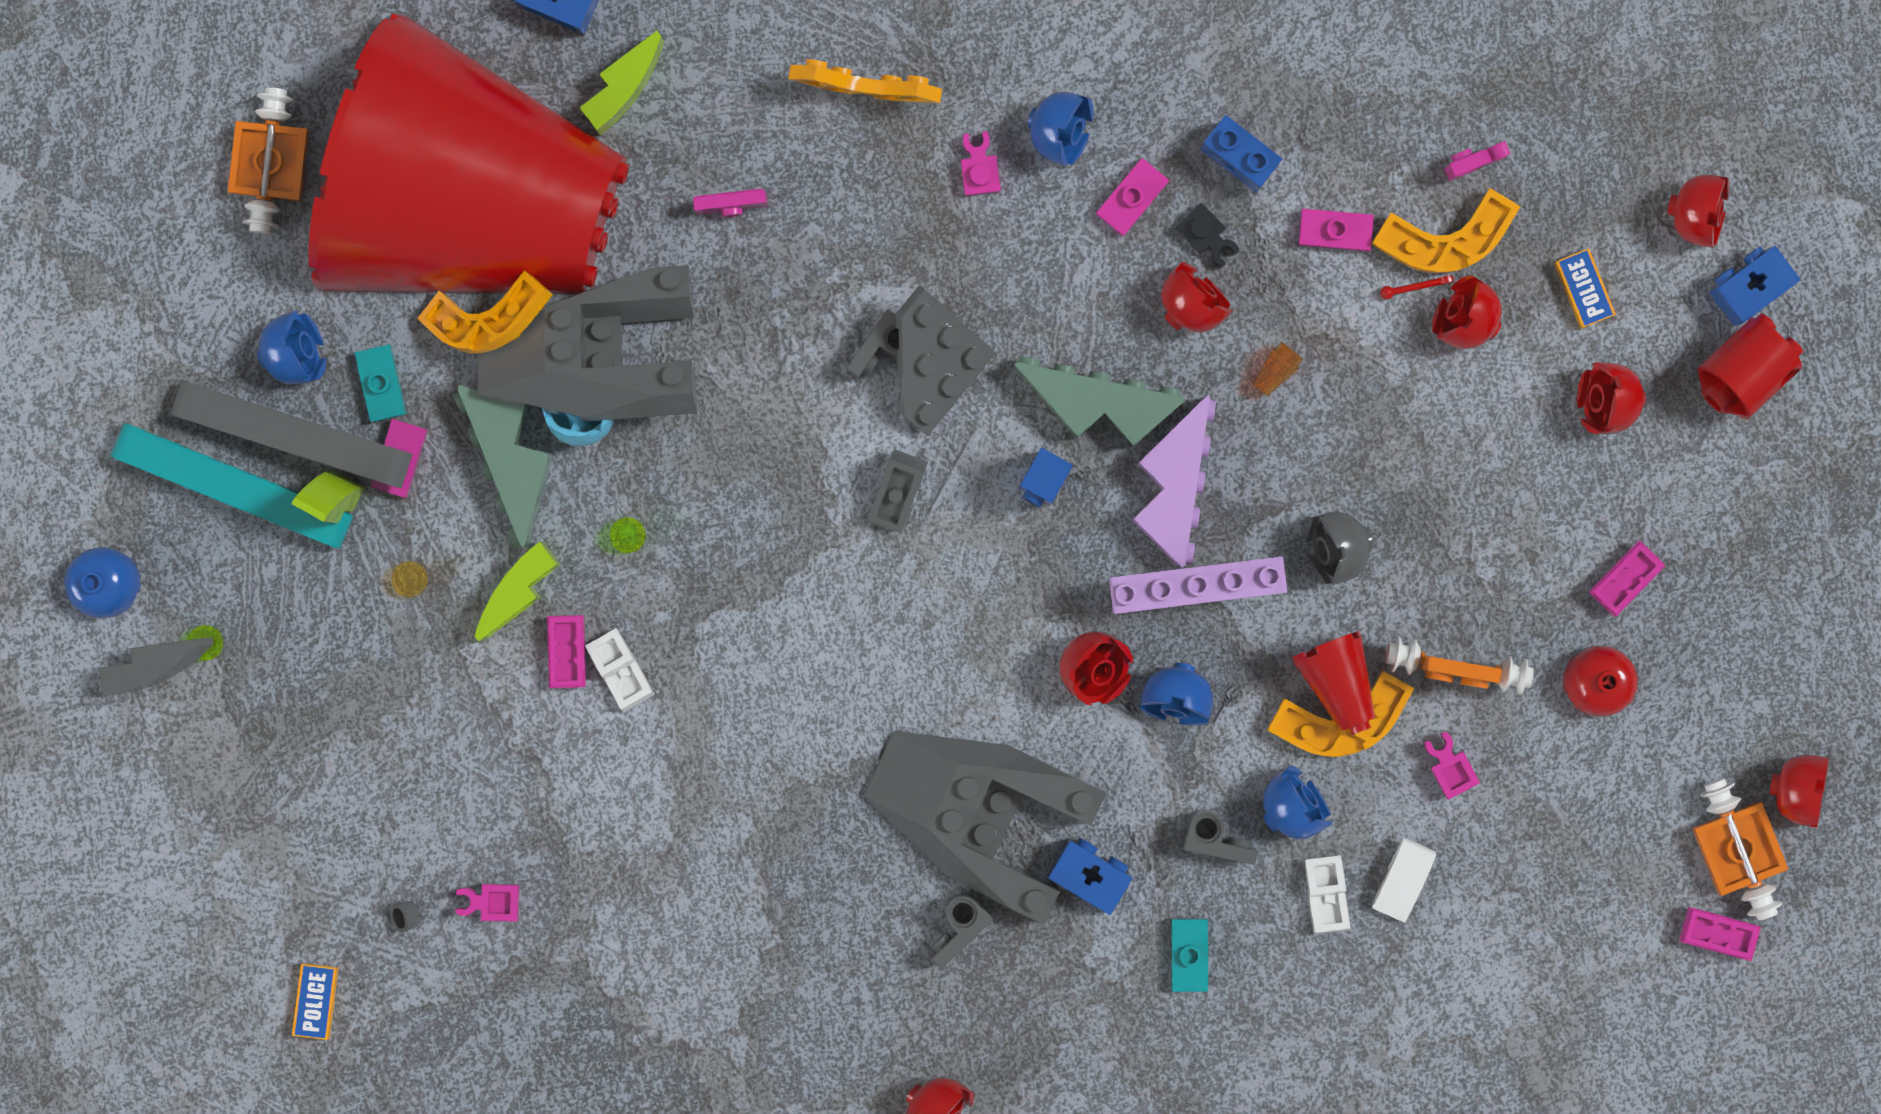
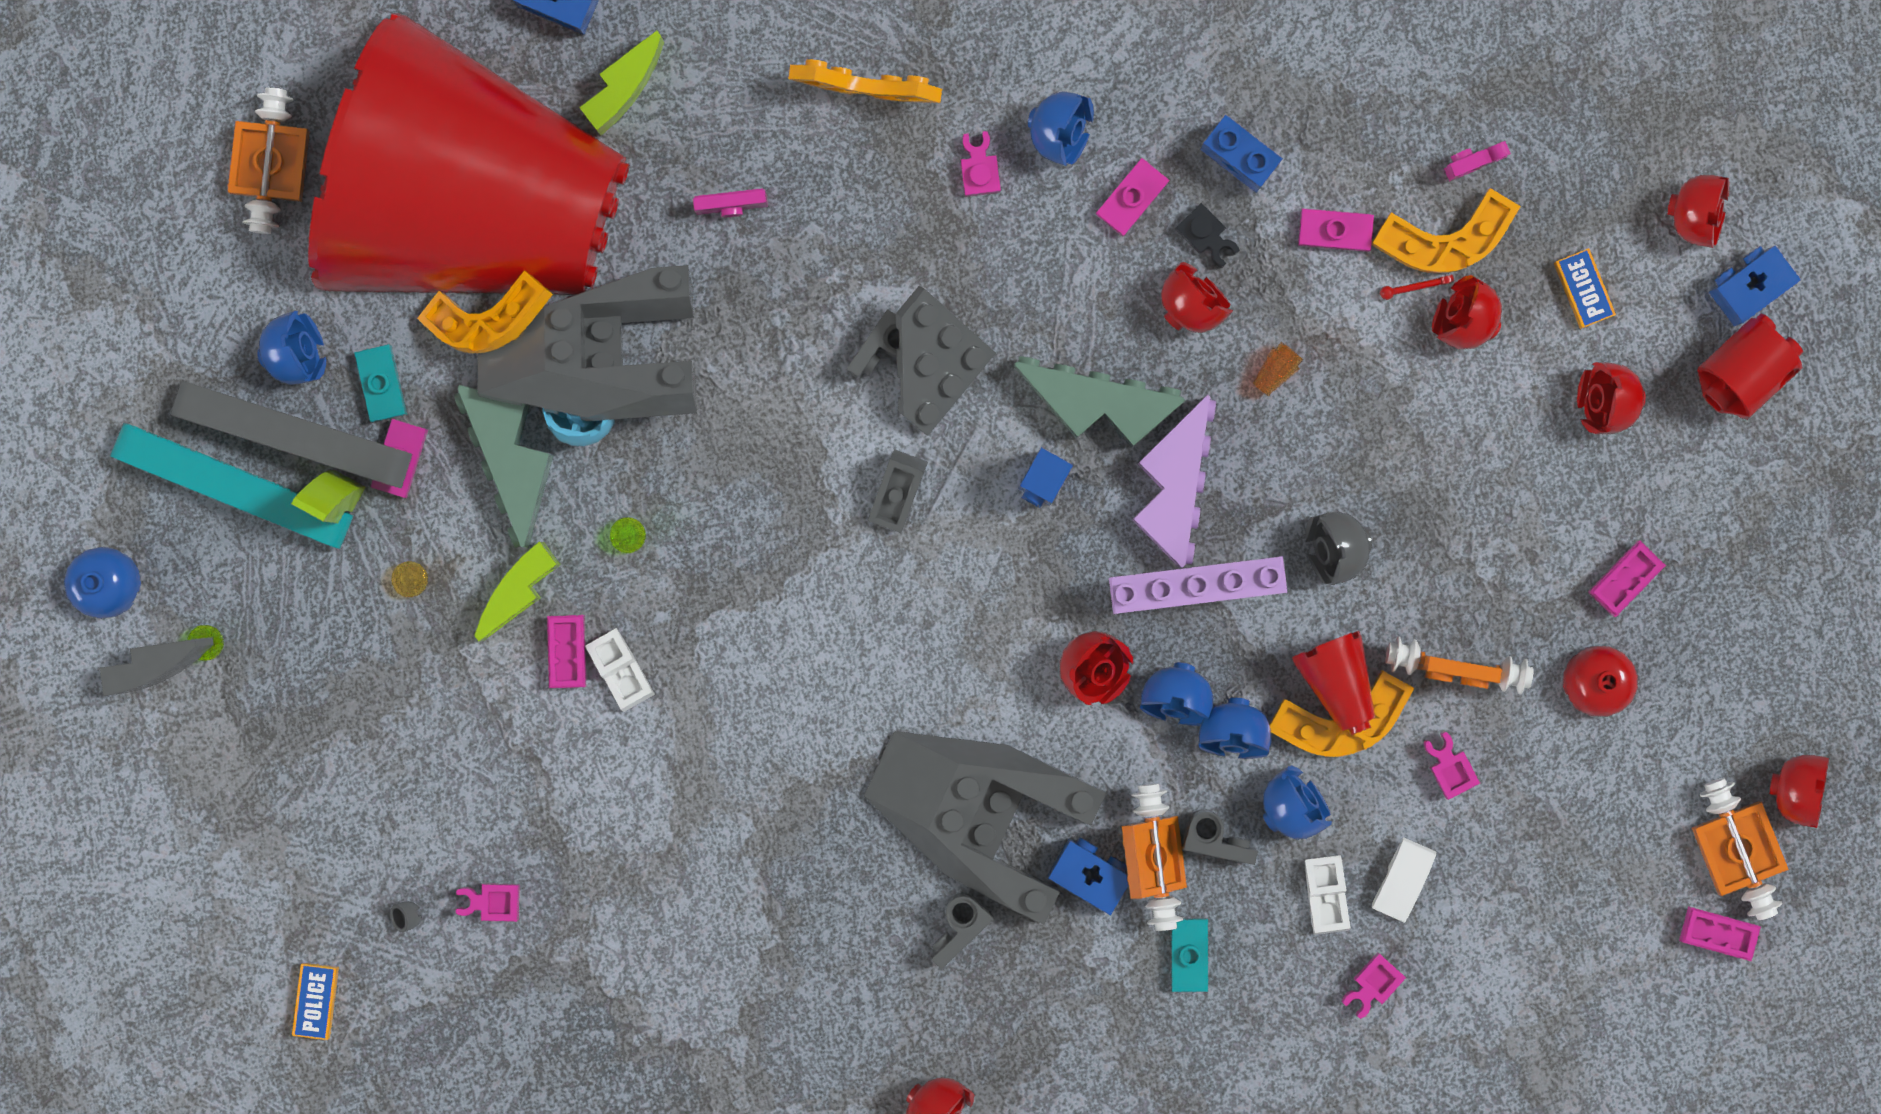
(1155, 857): none -> orange plate
(1236, 729): none -> blue cylinder
(1377, 981): none -> dark pink plate

